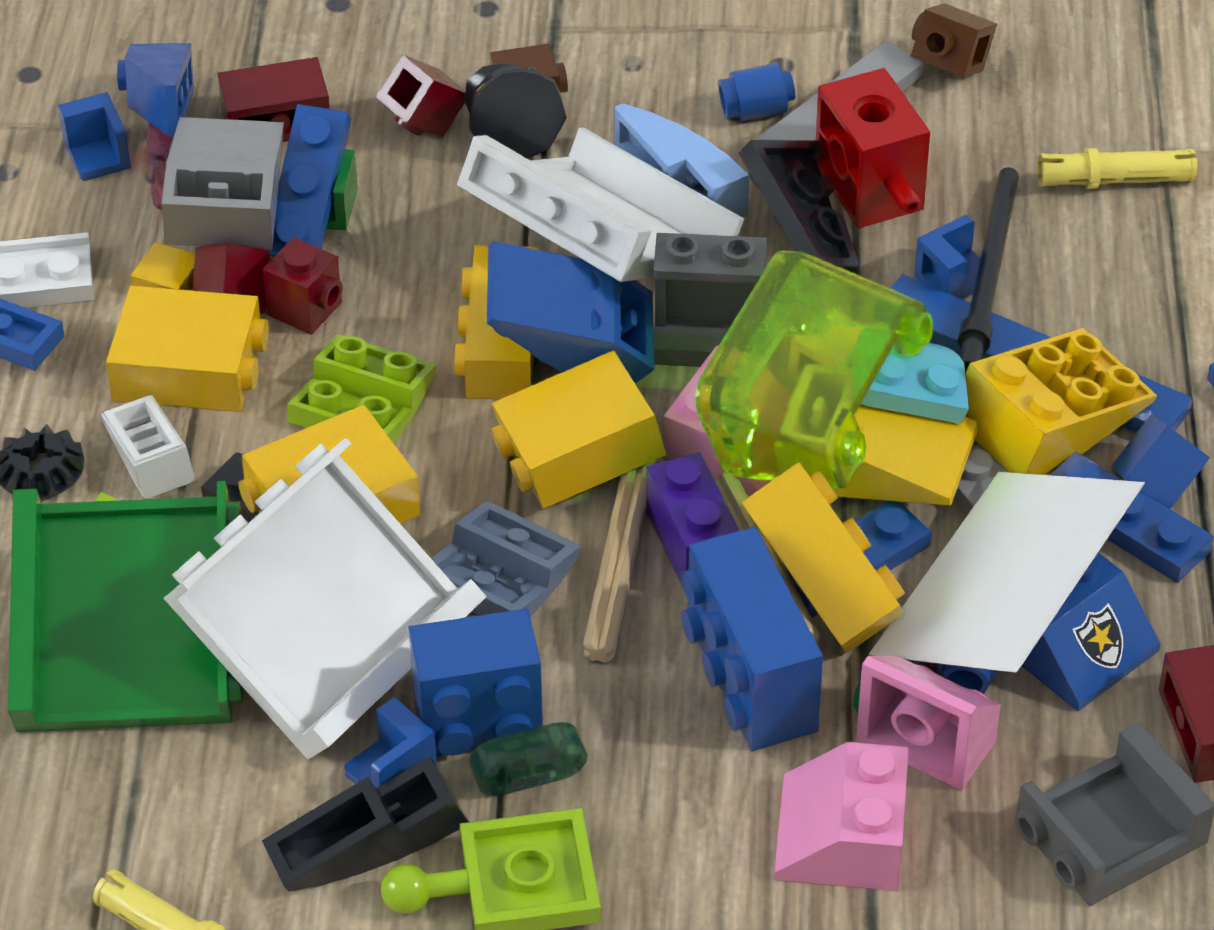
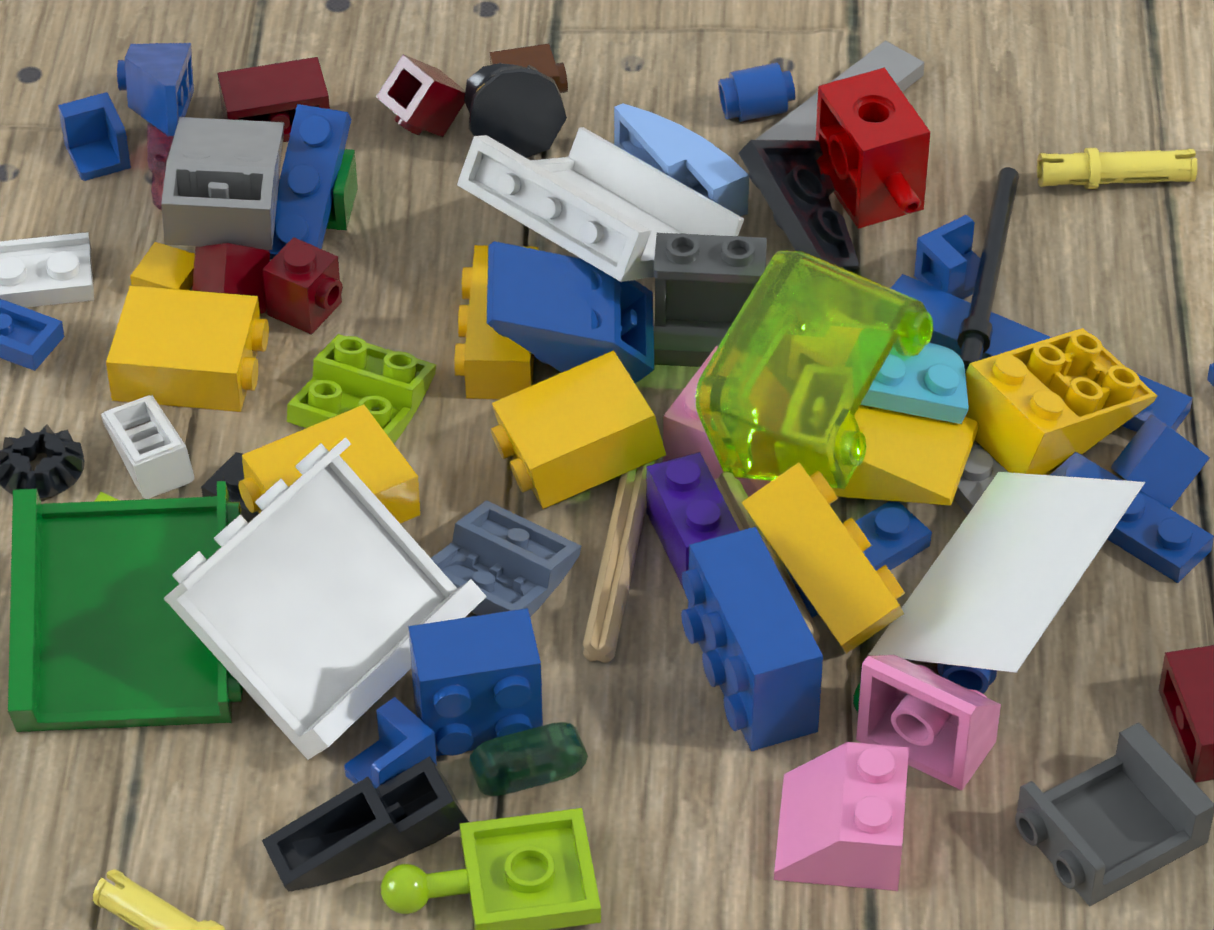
(952, 39): reddish brown brick -> none
(1093, 637): blue slope -> none

